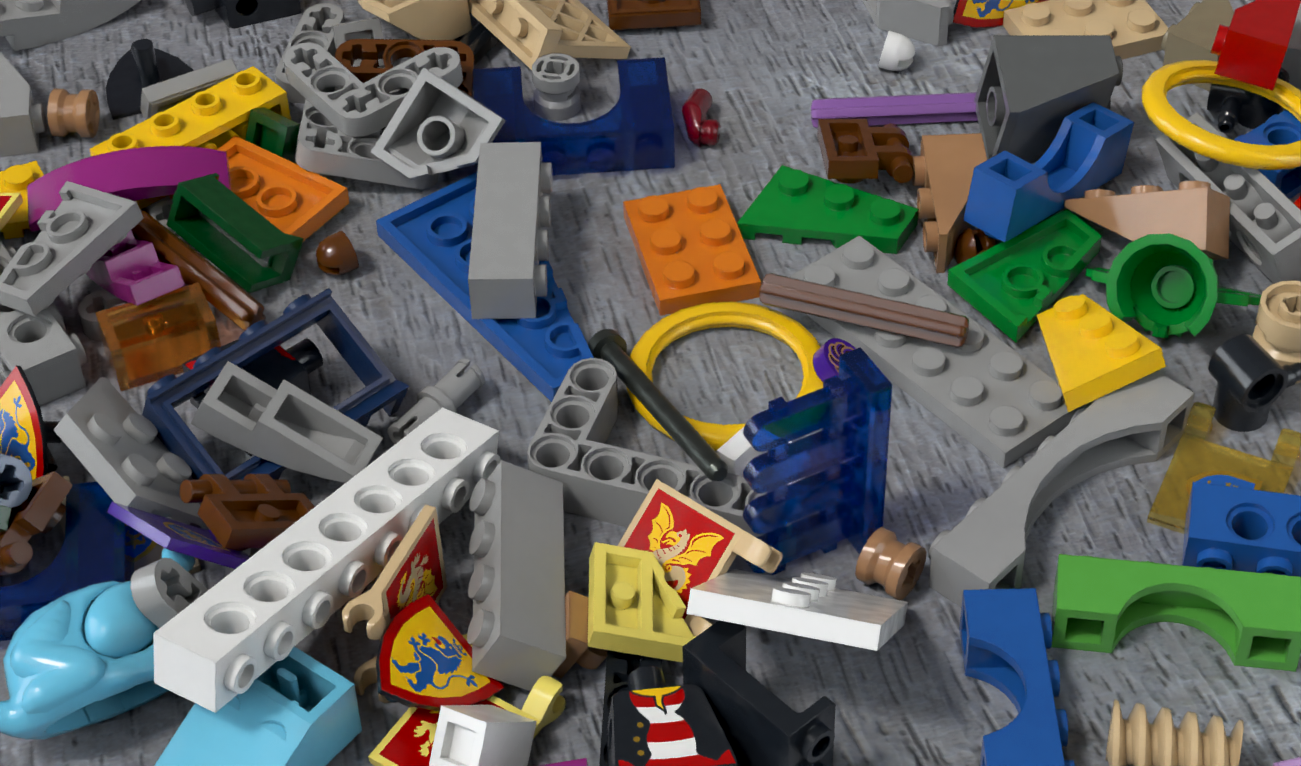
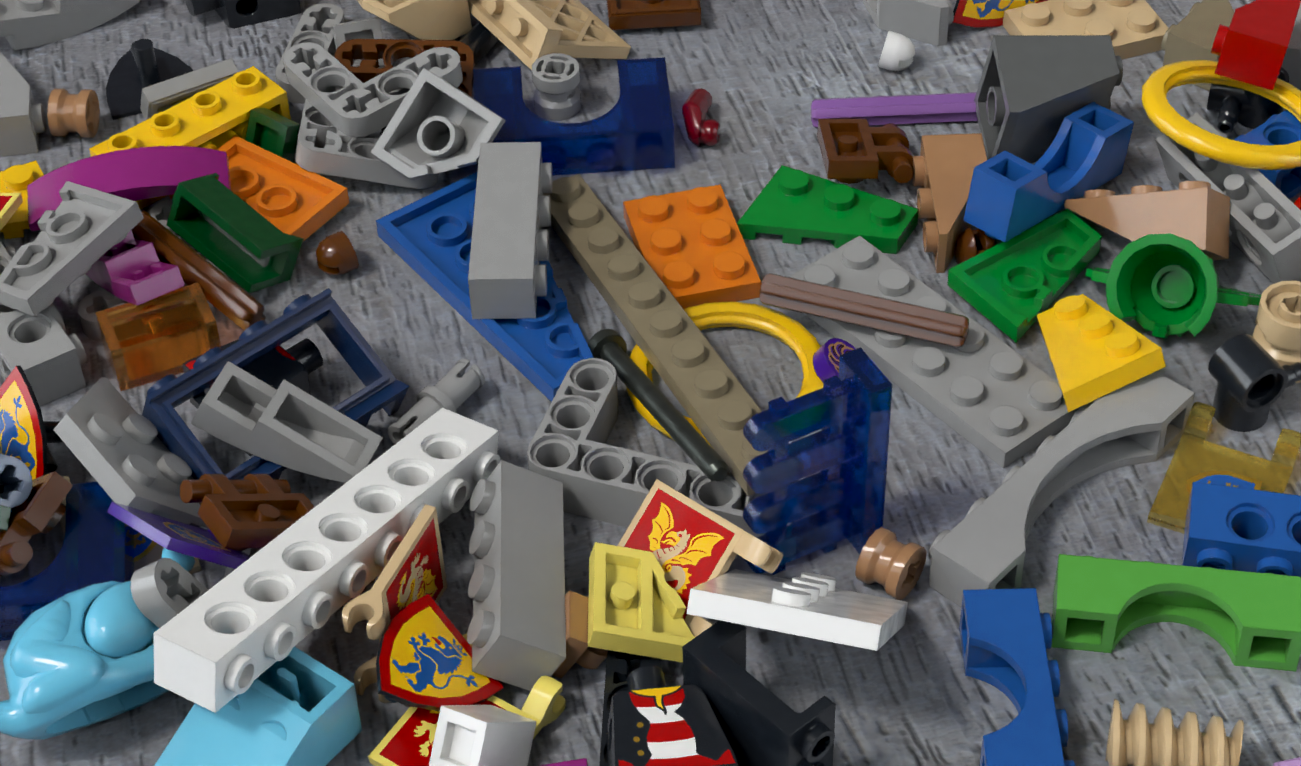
(656, 322): none -> dark tan plate

